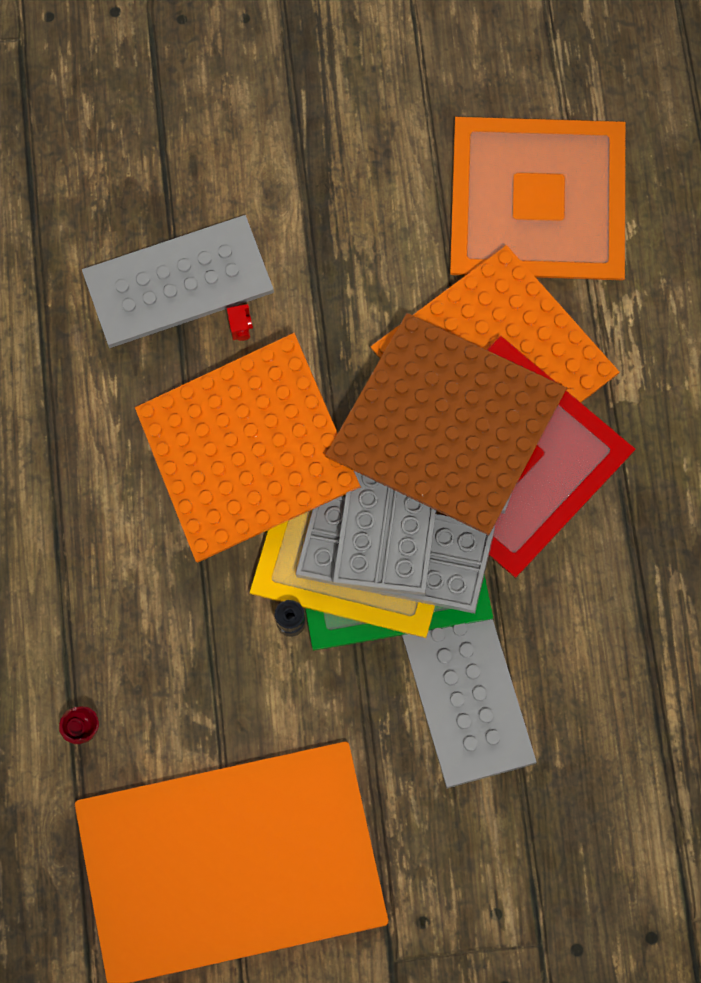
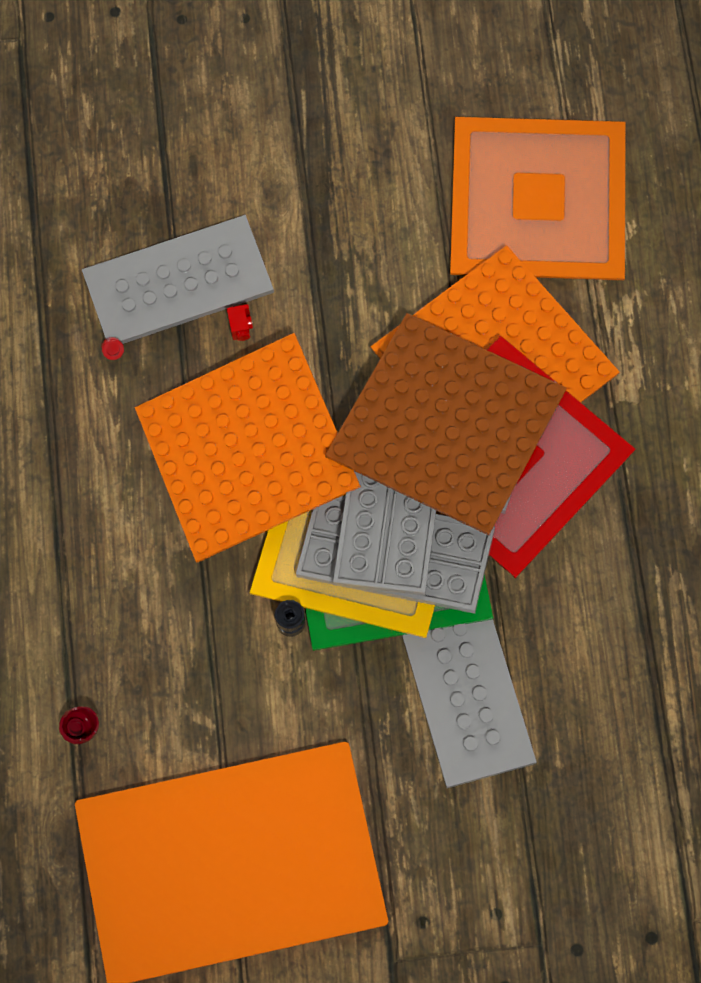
(112, 348): none -> red tile

